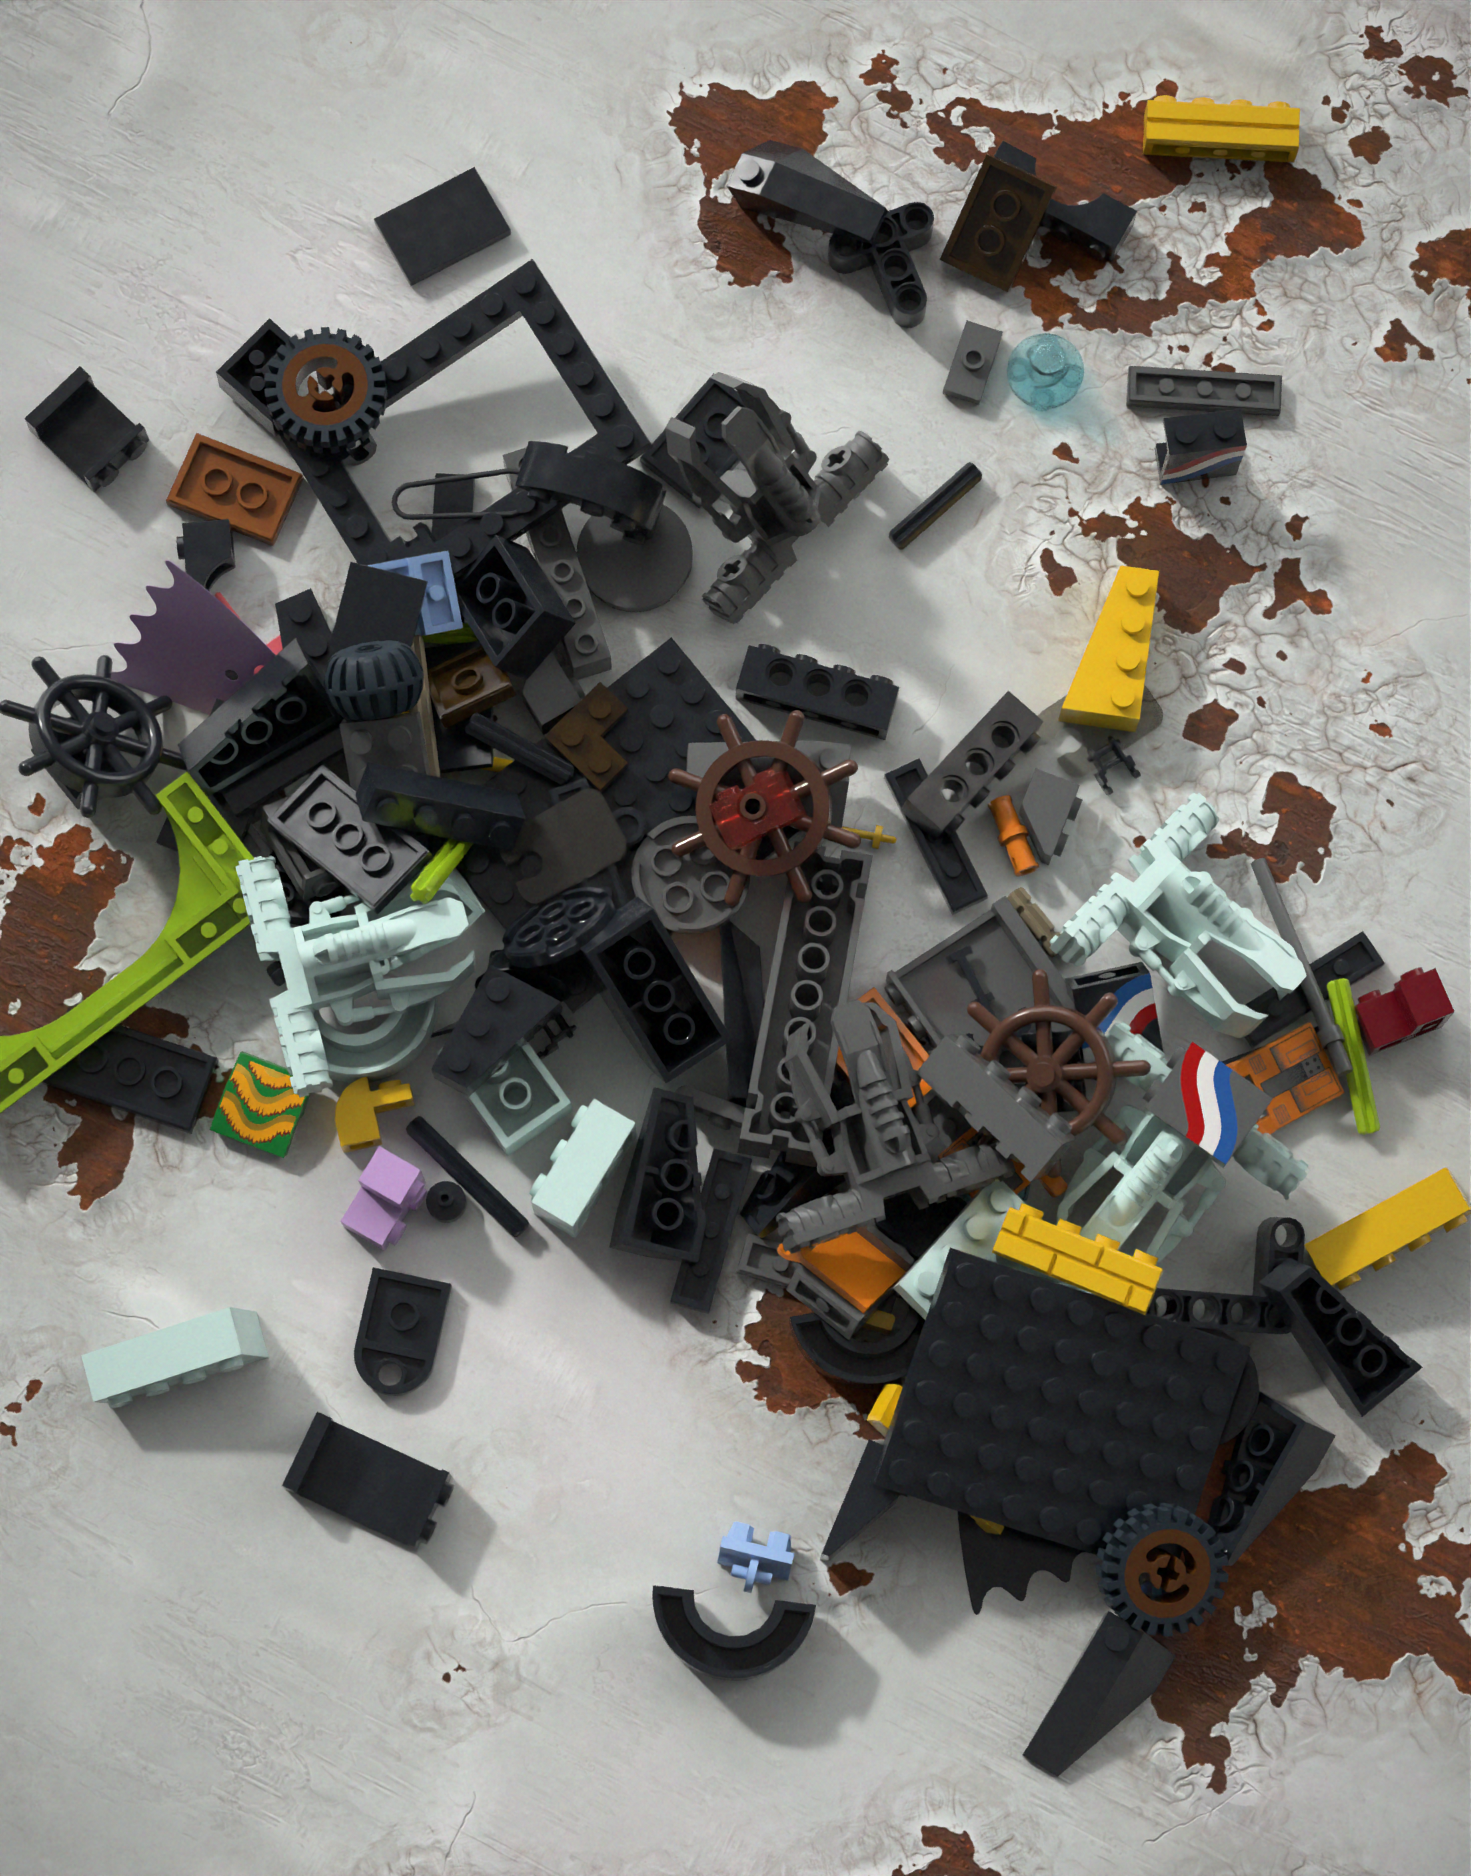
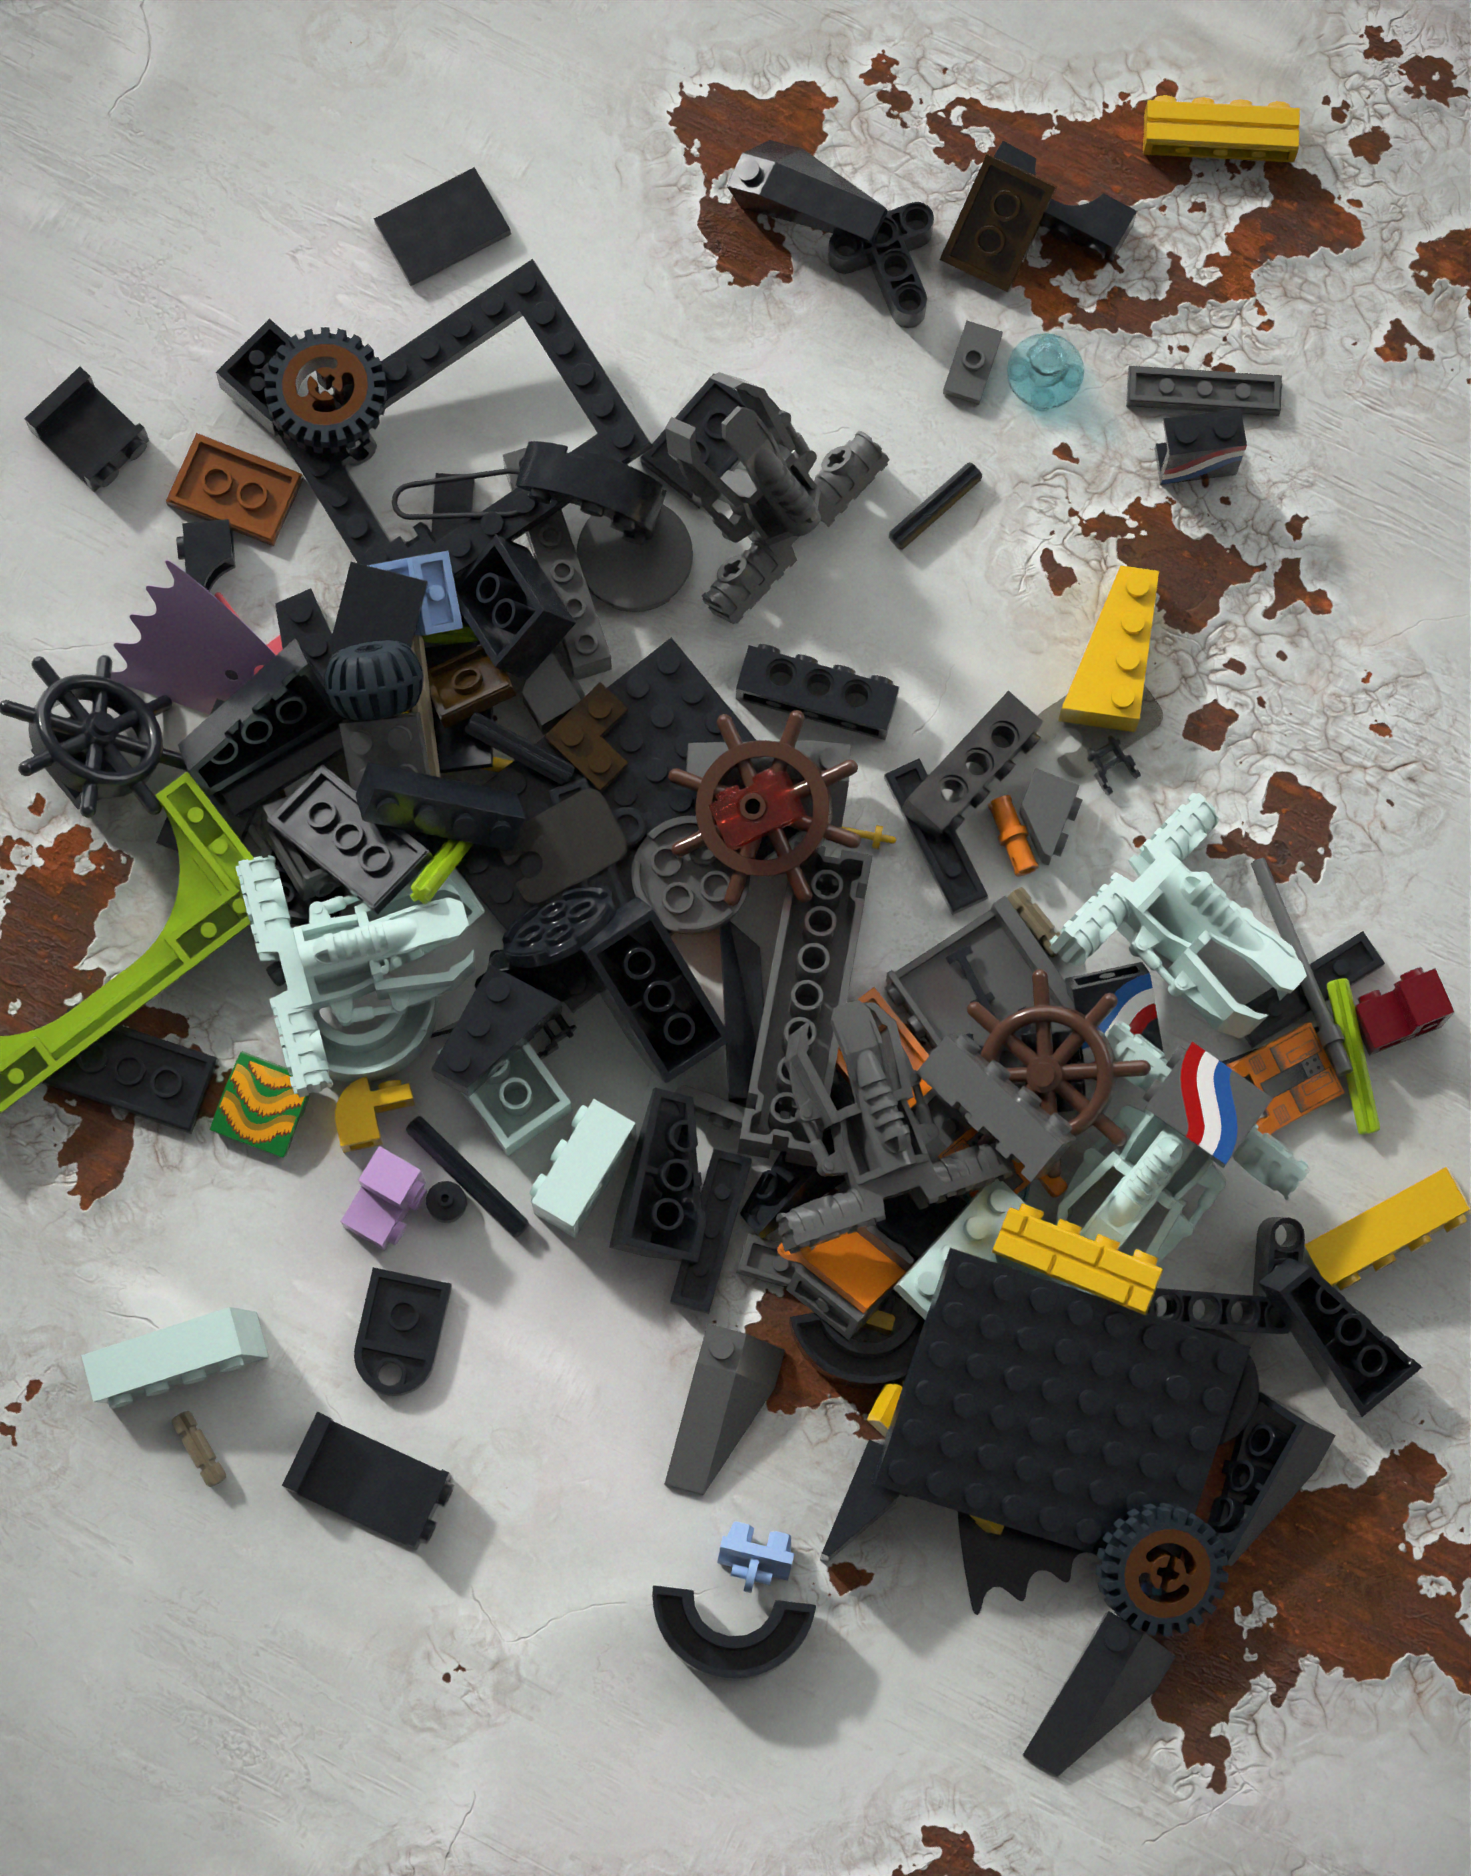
(198, 1448): none -> dark tan axle
(725, 1395): none -> dark grey wedge

